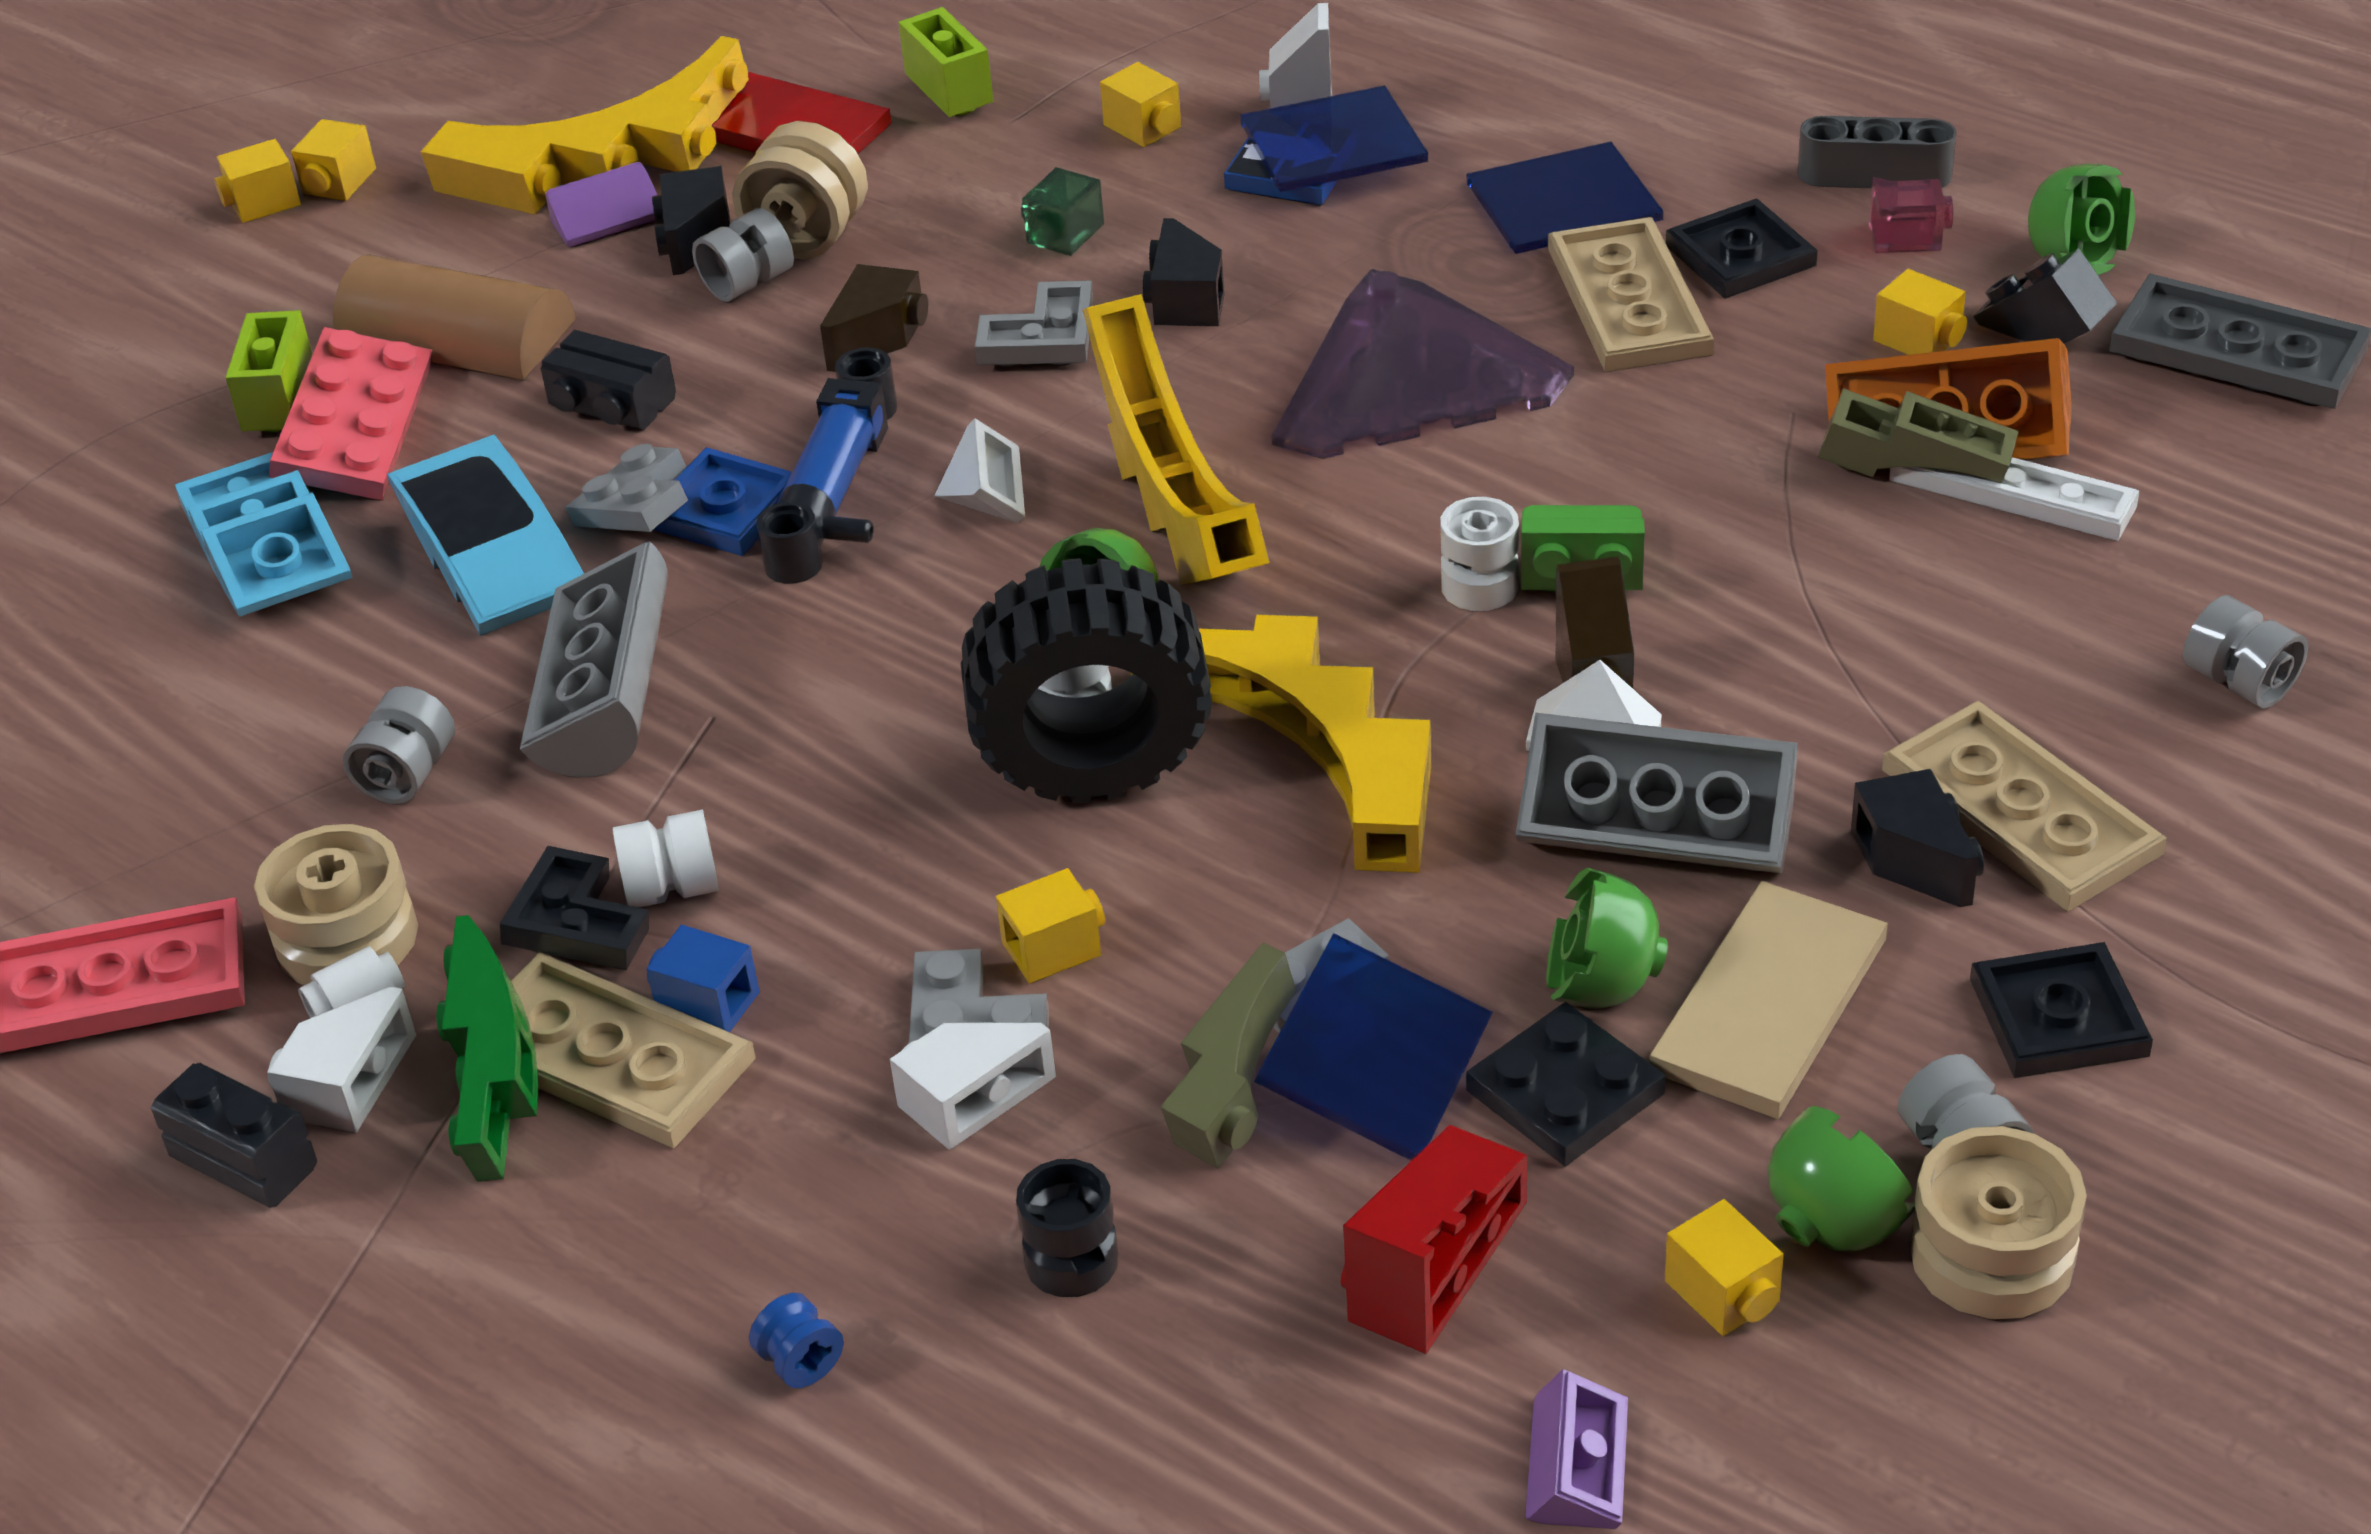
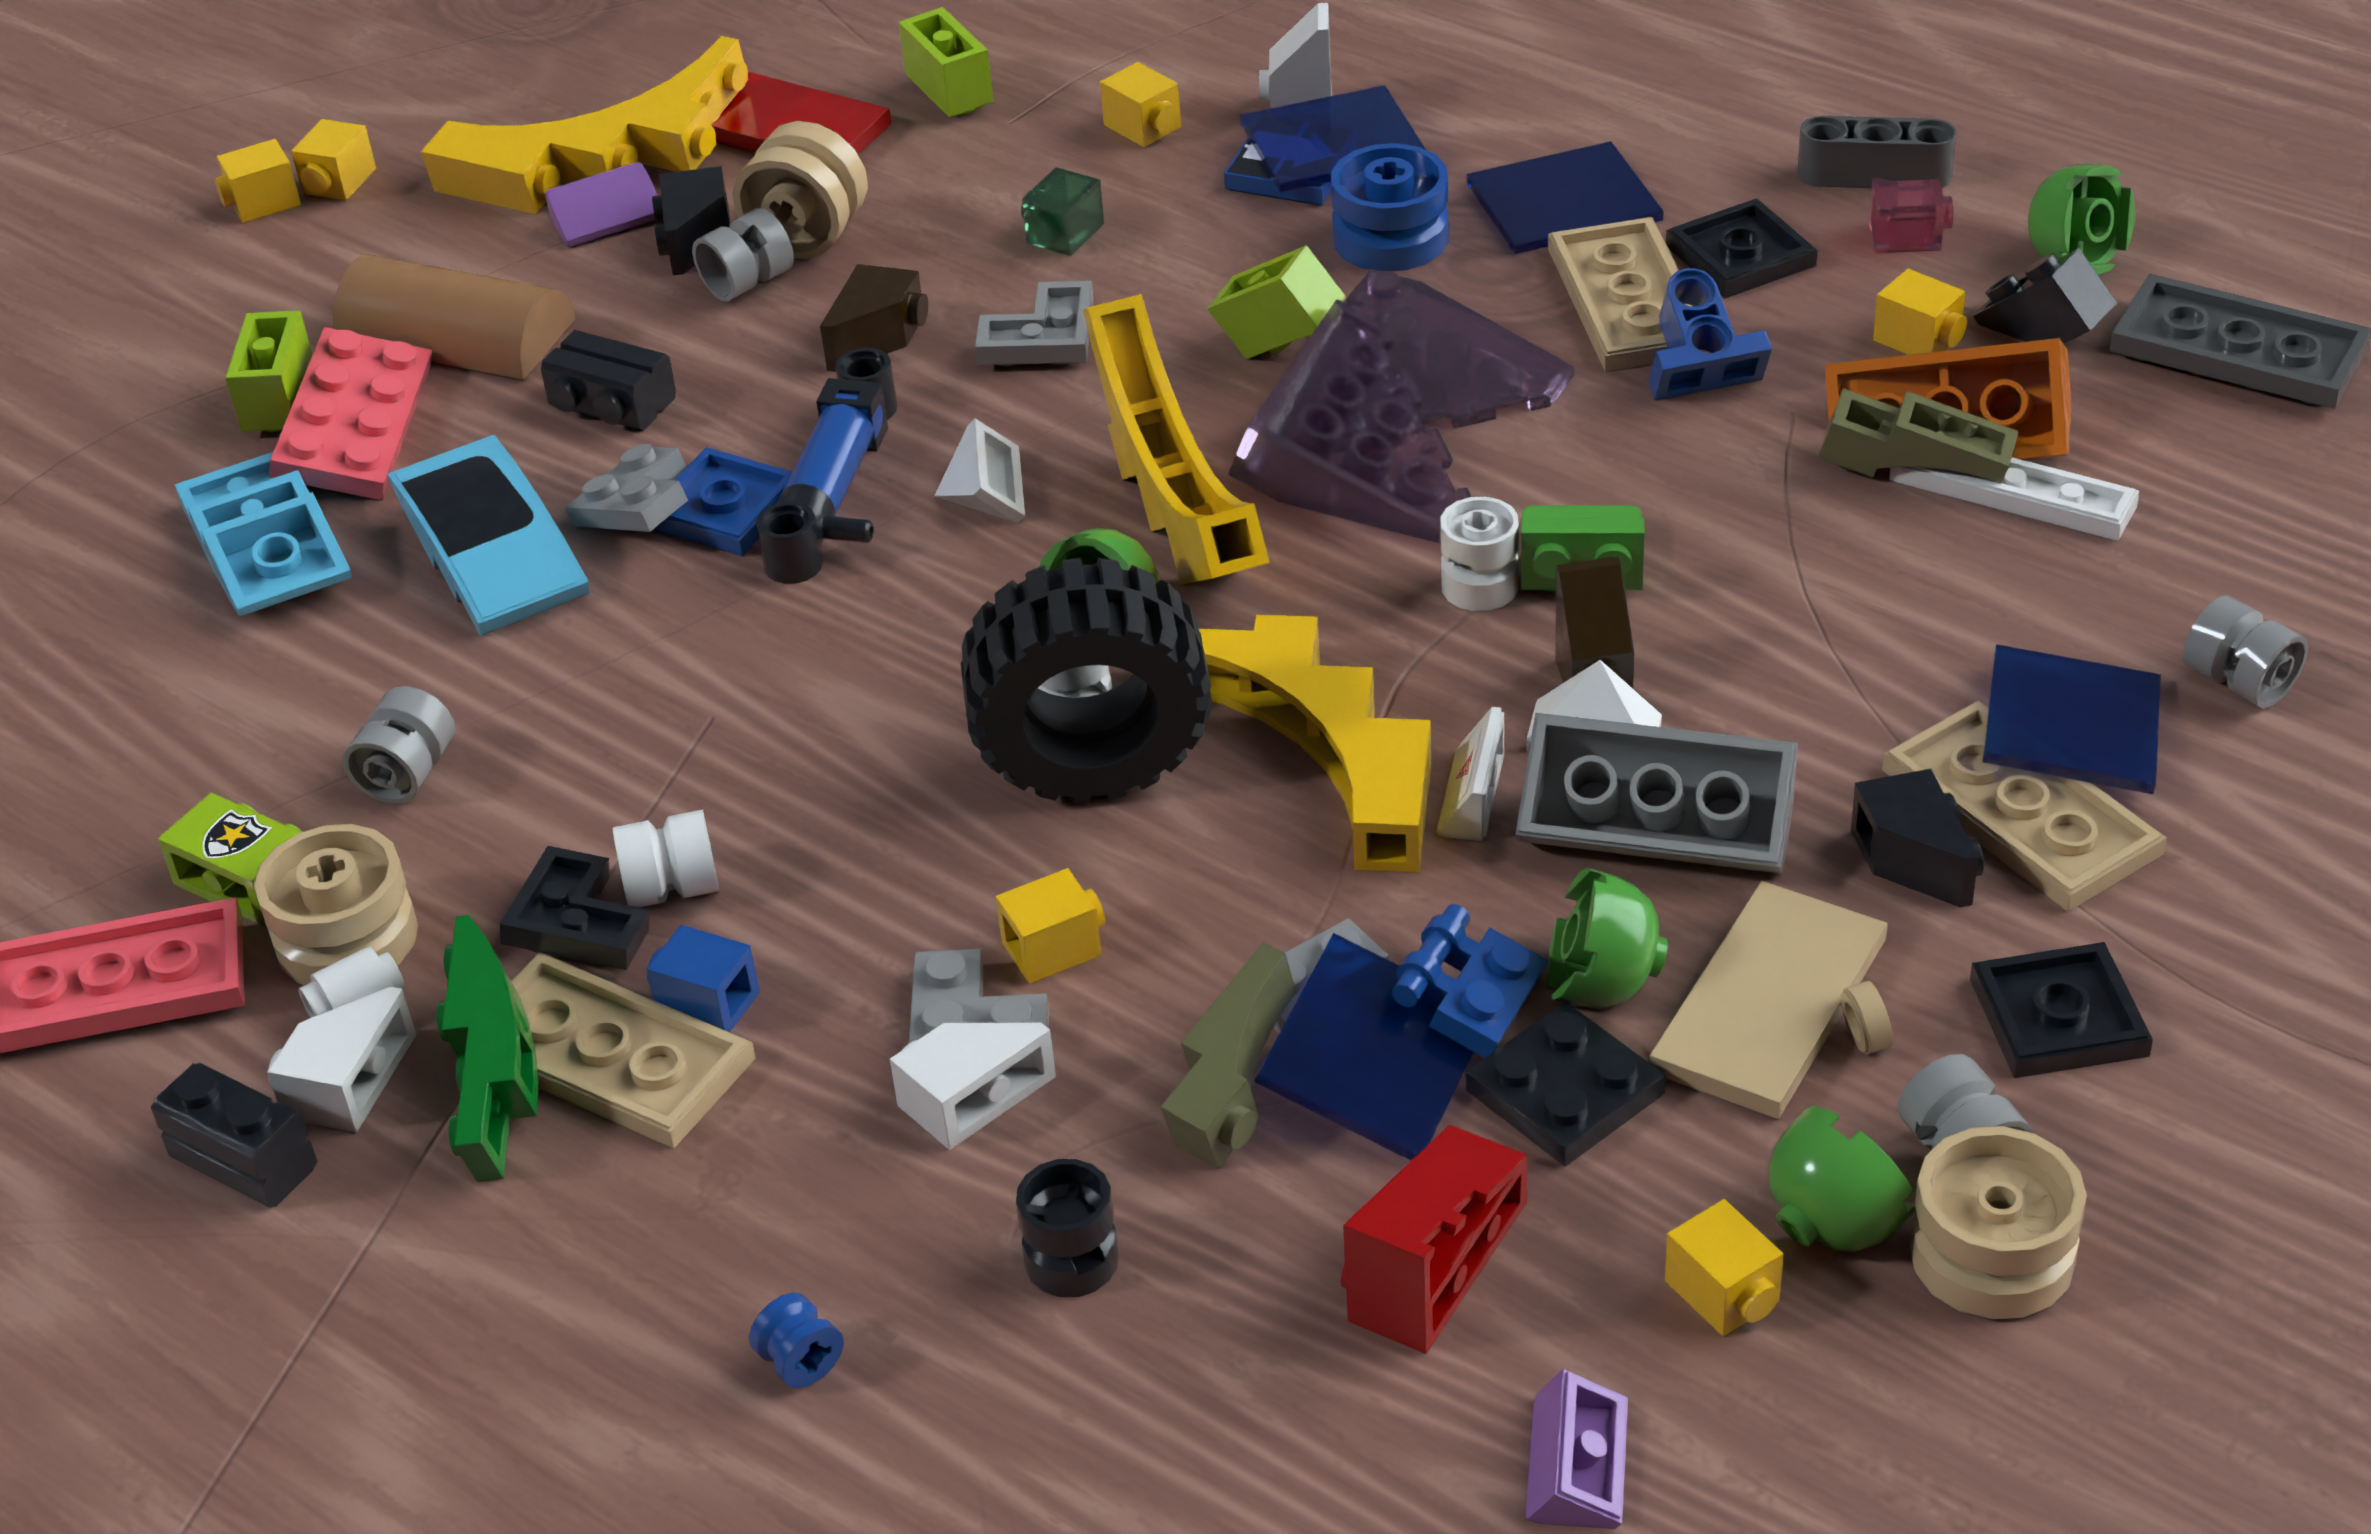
(220, 849): none -> lime brick
(596, 666): light grey brick -> none
(1184, 278): black slope -> none
(1275, 302): none -> lime brick
(1348, 435): none -> clear purple slope
(1390, 207): none -> blue wheel
(1474, 780): none -> white slope
(1486, 994): none -> blue plate
(1706, 327): none -> blue tile
(1866, 1017): none -> tan tile
(2073, 719): none -> clear blue piece

